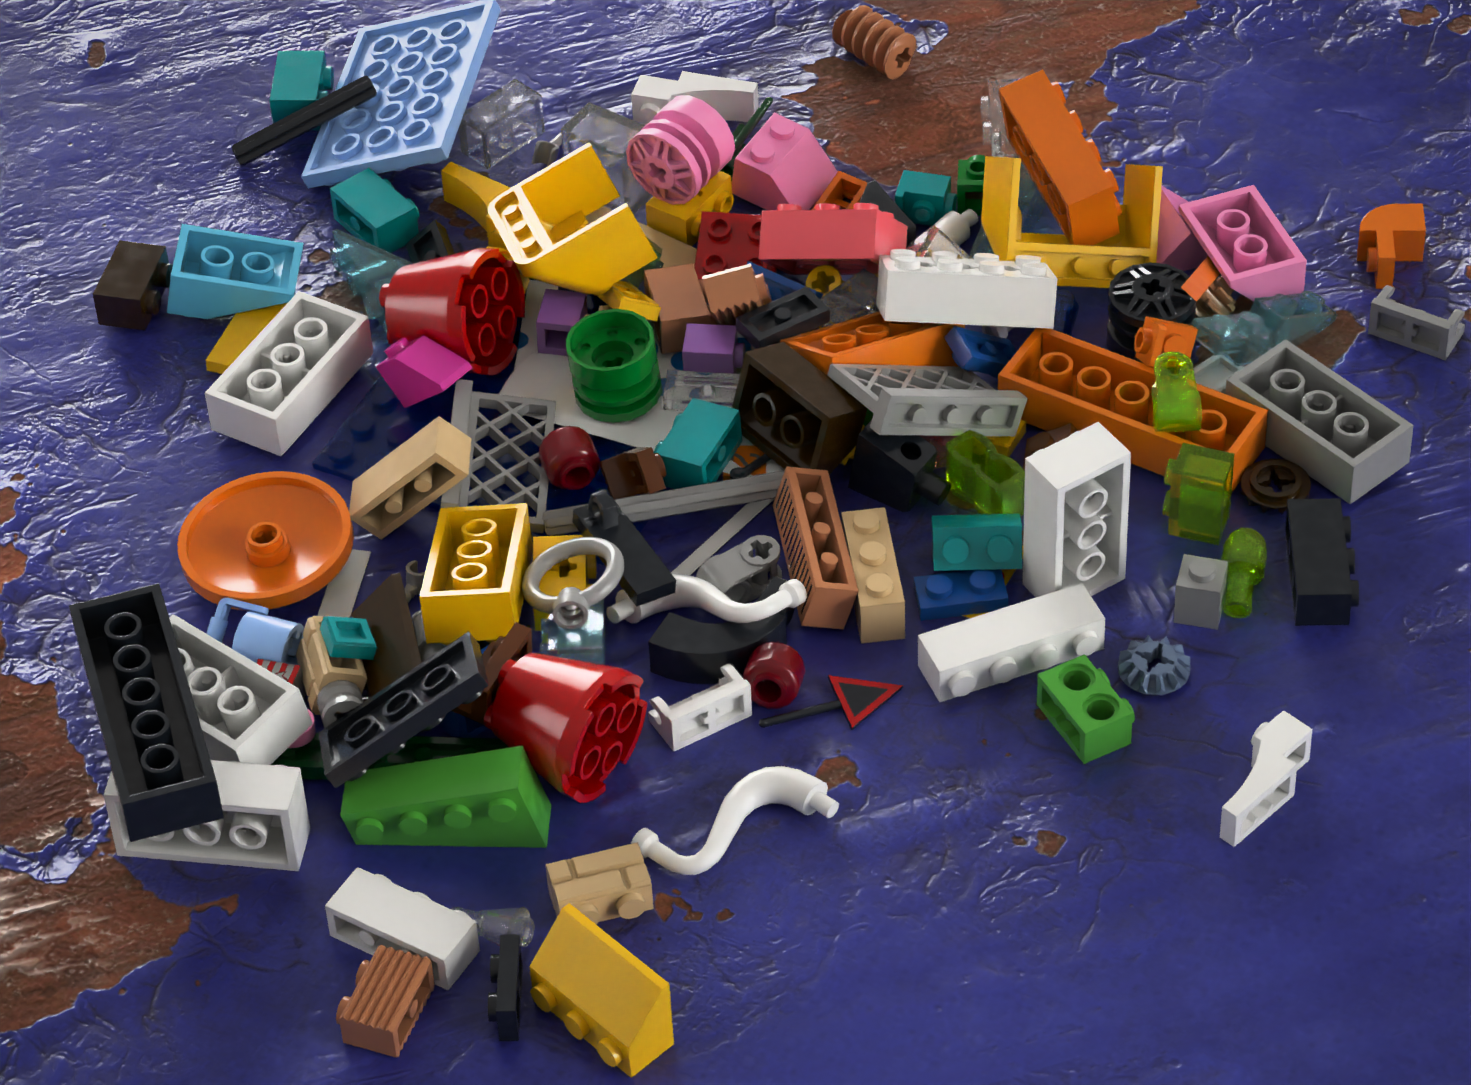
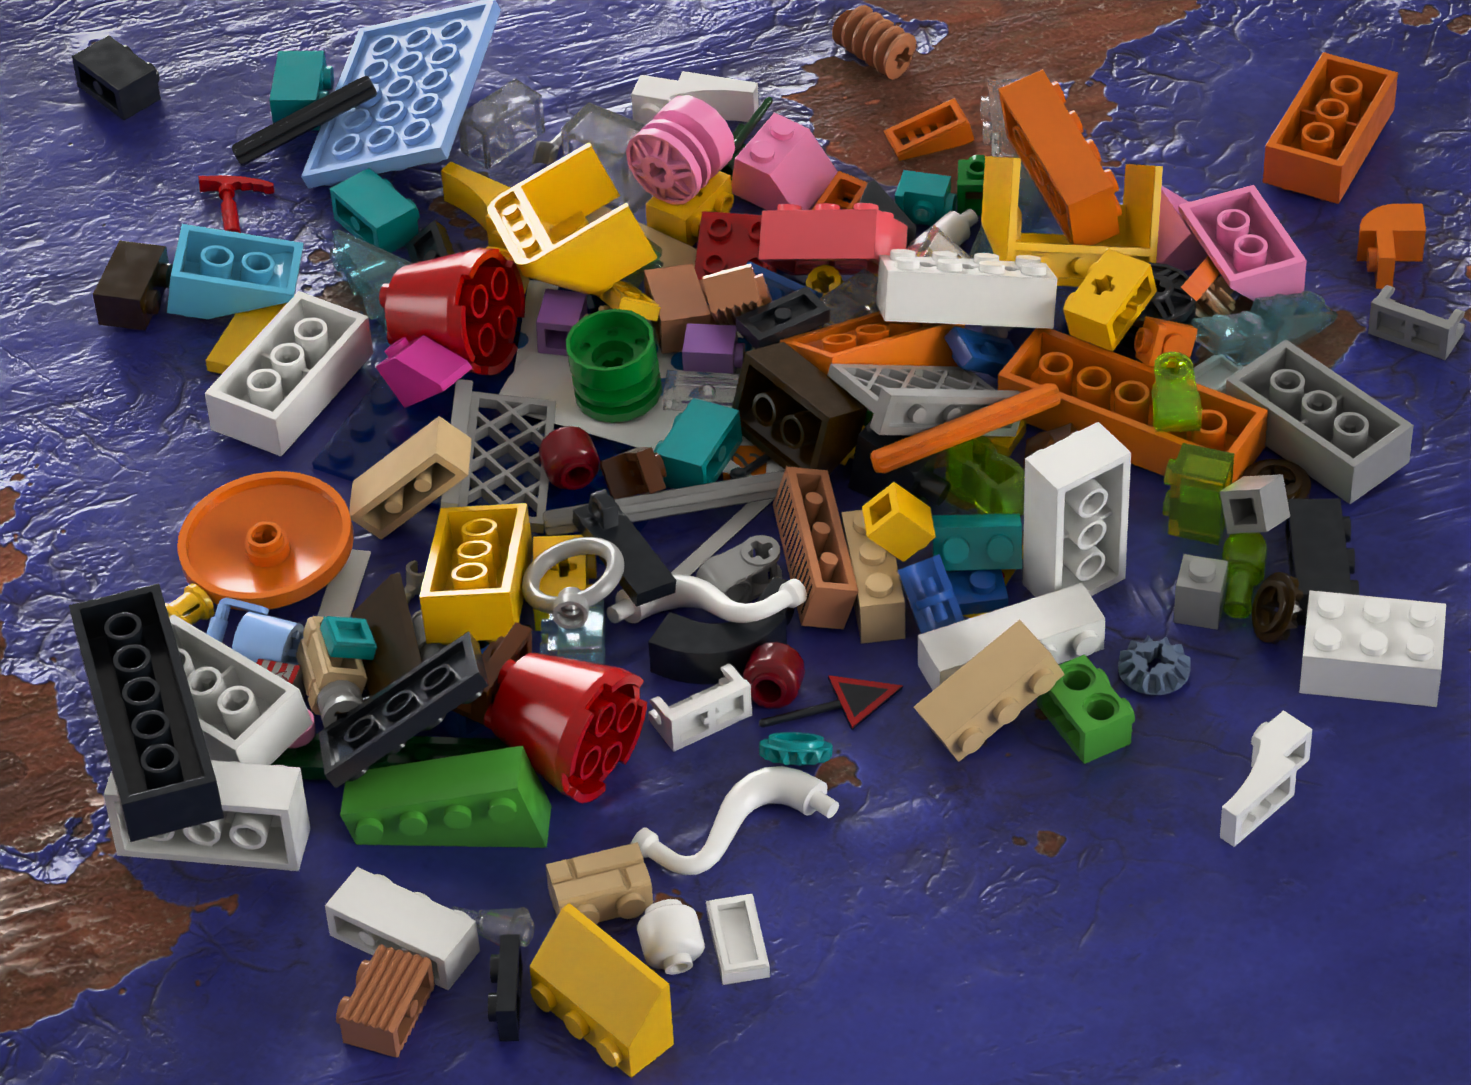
(116, 77): none -> black brick
(192, 605): none -> yellow bush
(225, 186): none -> red piece
(670, 936): none -> white head
(737, 939): none -> white tile
(795, 748): none -> teal gear
(898, 522): none -> yellow brick
(930, 594): none -> blue hips
(948, 126): none -> orange slope
(965, 428): none -> orange axle
(989, 690): none -> tan brick
(1109, 299): none -> yellow brick
(1255, 504): none -> light grey brick
(1279, 592): none -> dark brown gear
(1330, 127): none -> orange brick
(1373, 648): none -> white brick

